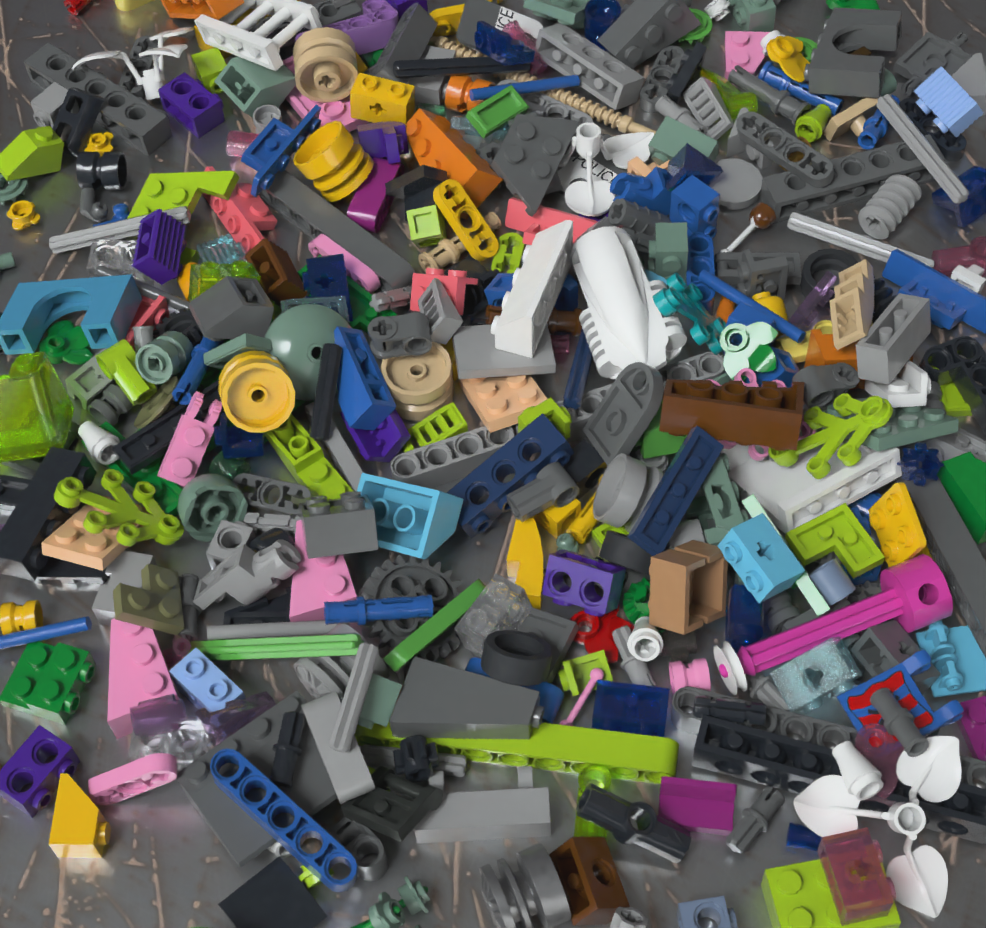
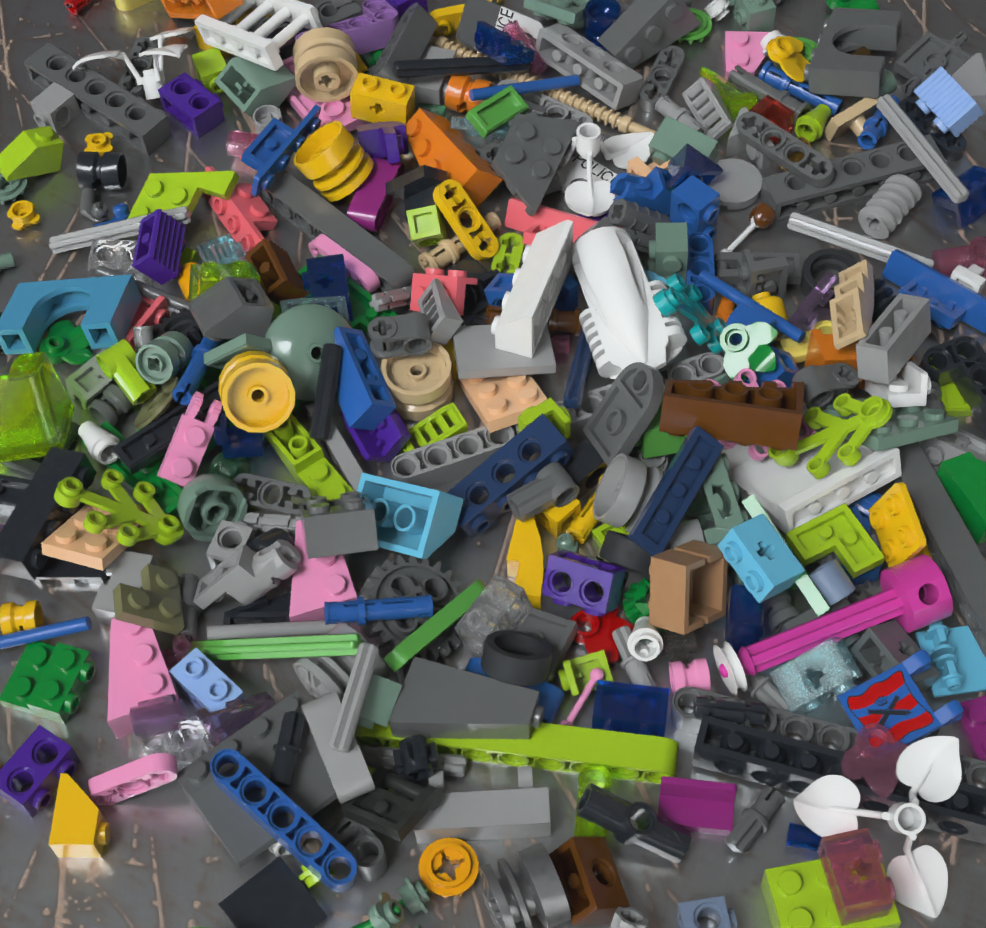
(81, 122): black piece -> none
(456, 852): none -> light orange gear
(691, 61): black wing -> none
(776, 113): none -> clear red panel
(858, 773): white cone -> none
(899, 722): dark grey pin -> none
(910, 464): clear blue gear -> none

